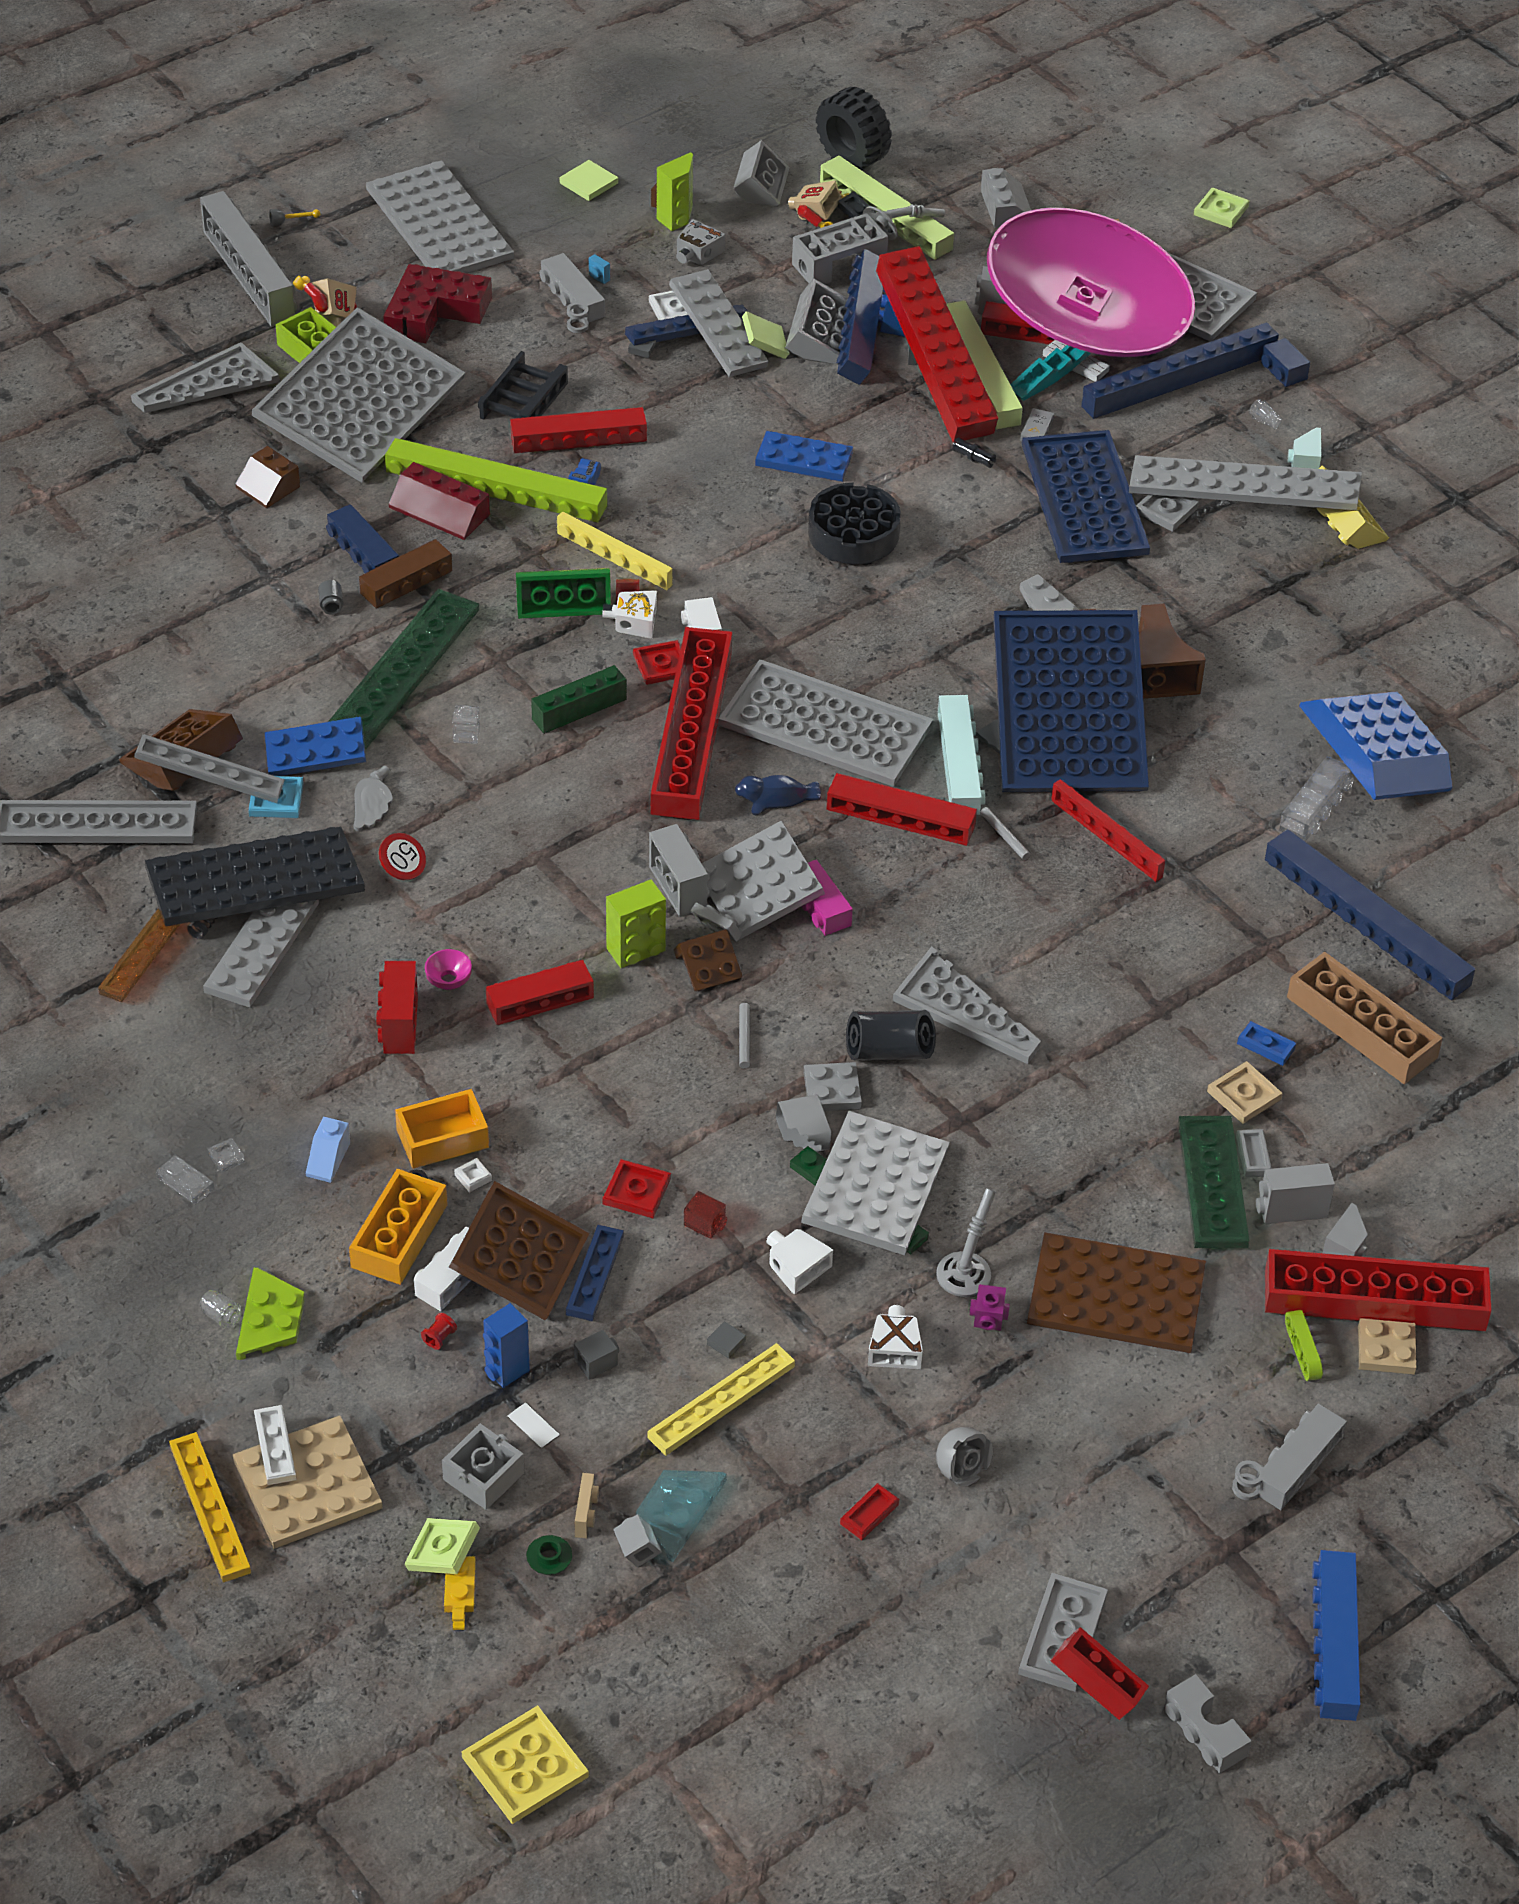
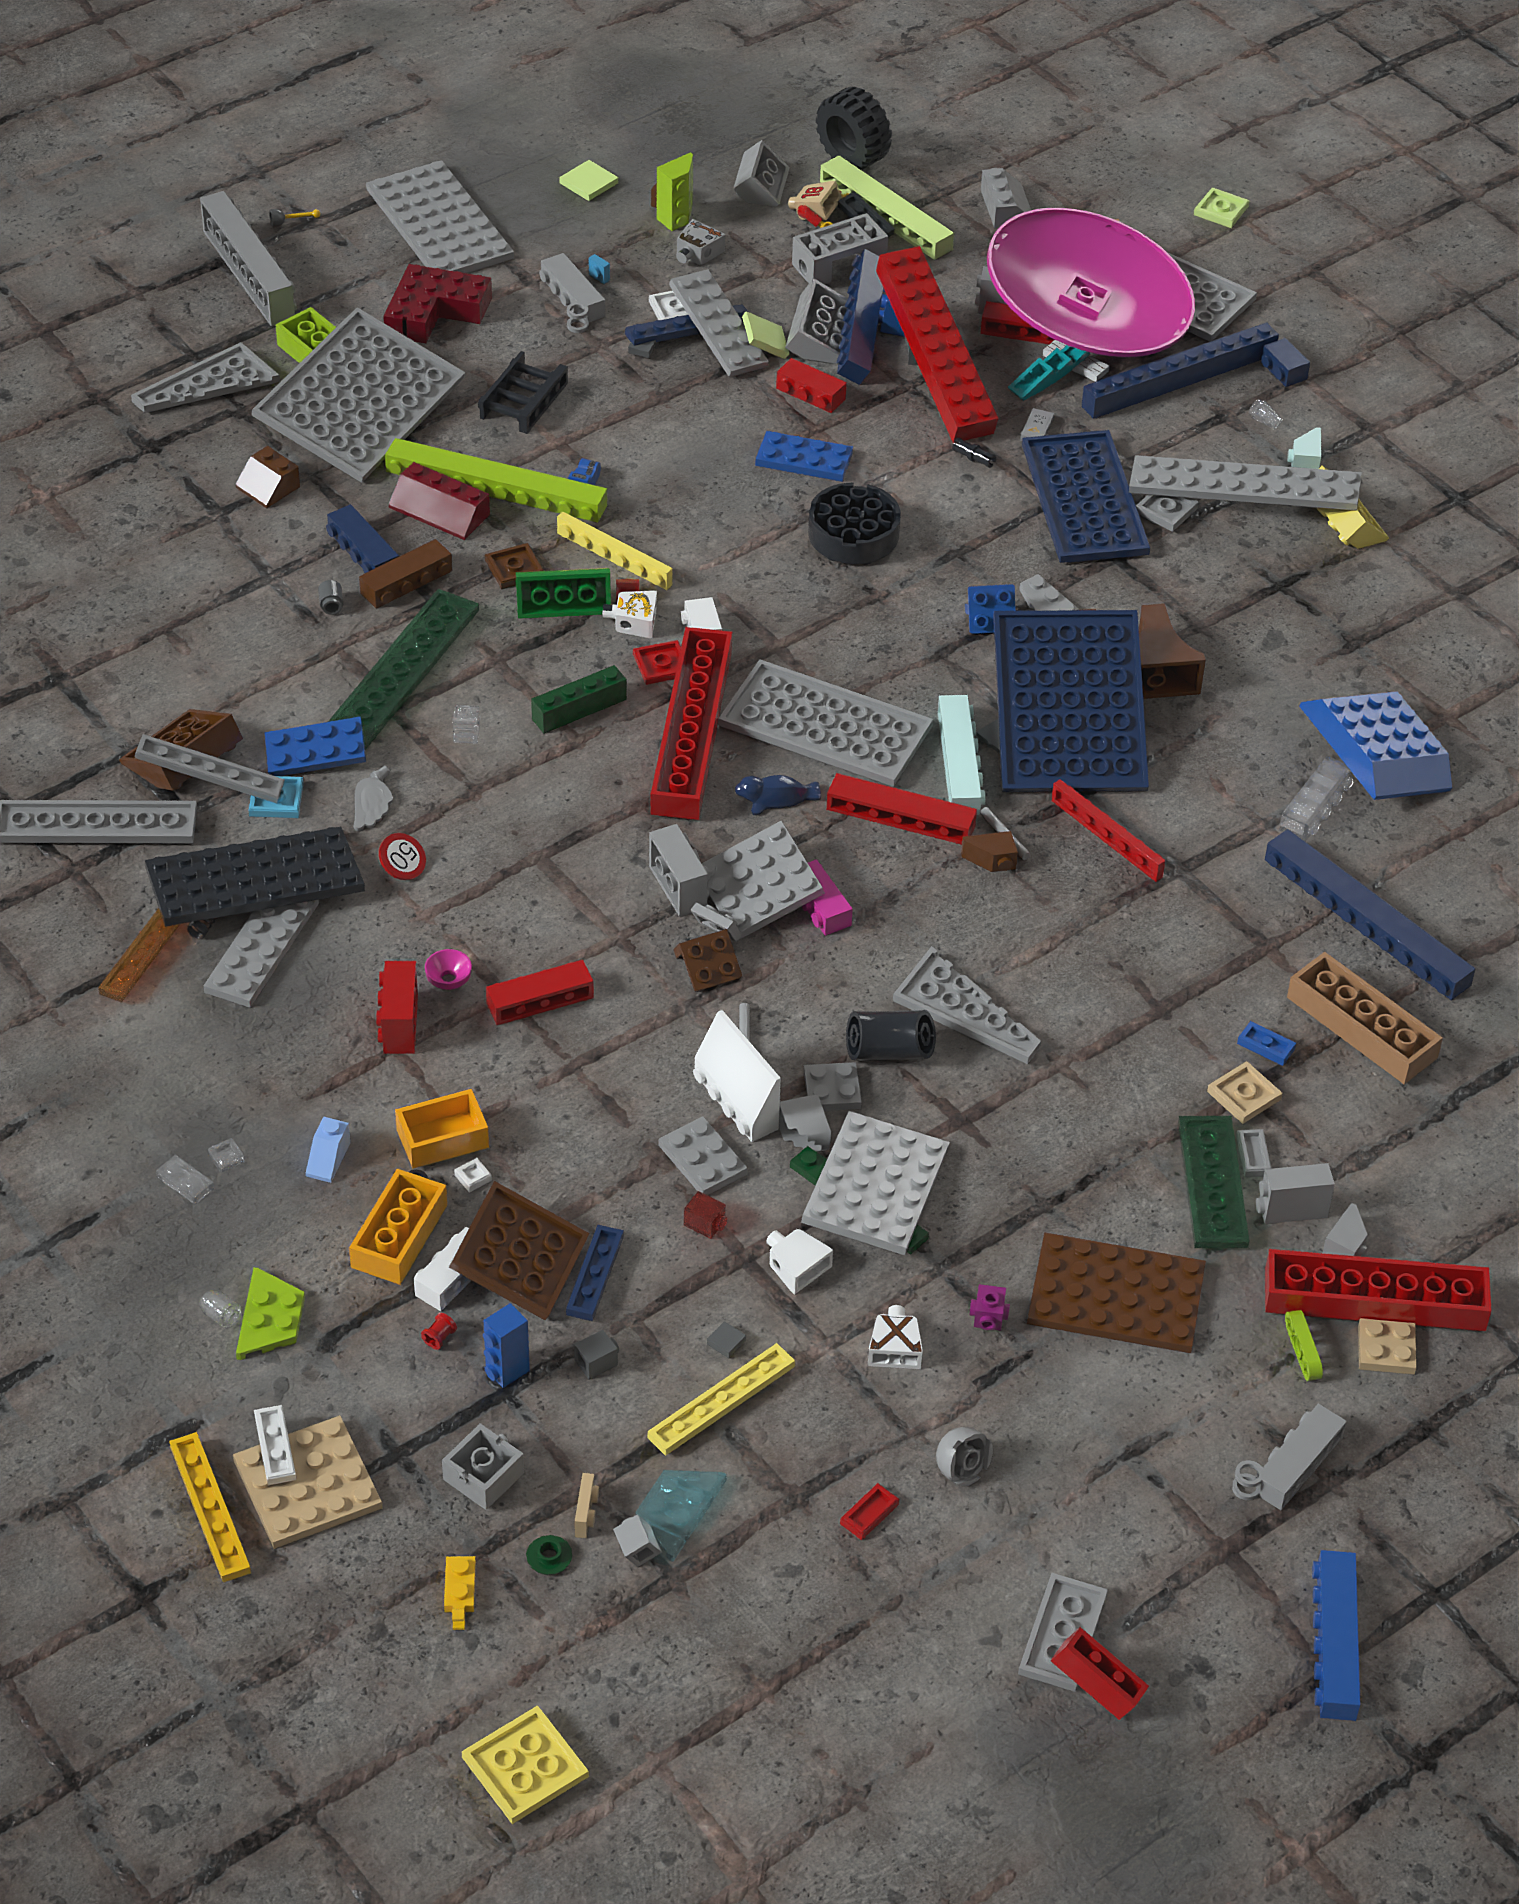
(330, 297): torso -> none
(442, 1546): yellowish green tile -> none
(511, 560): none -> reddish brown tile
(533, 1425): white sticker -> none
(578, 430): red brick -> none
(636, 923): lime brick -> none
(636, 1188): red tile -> none
(703, 1156): none -> light grey plate
(739, 1079): none -> white slope
(811, 385): none -> red brick
(884, 218): light grey dish -> none
(964, 1258): light grey dish -> none
(983, 603): none -> blue bracket
(990, 372): yellowish green brick -> none
(991, 851): none -> reddish brown slope
(1219, 1744): light grey arch -> none

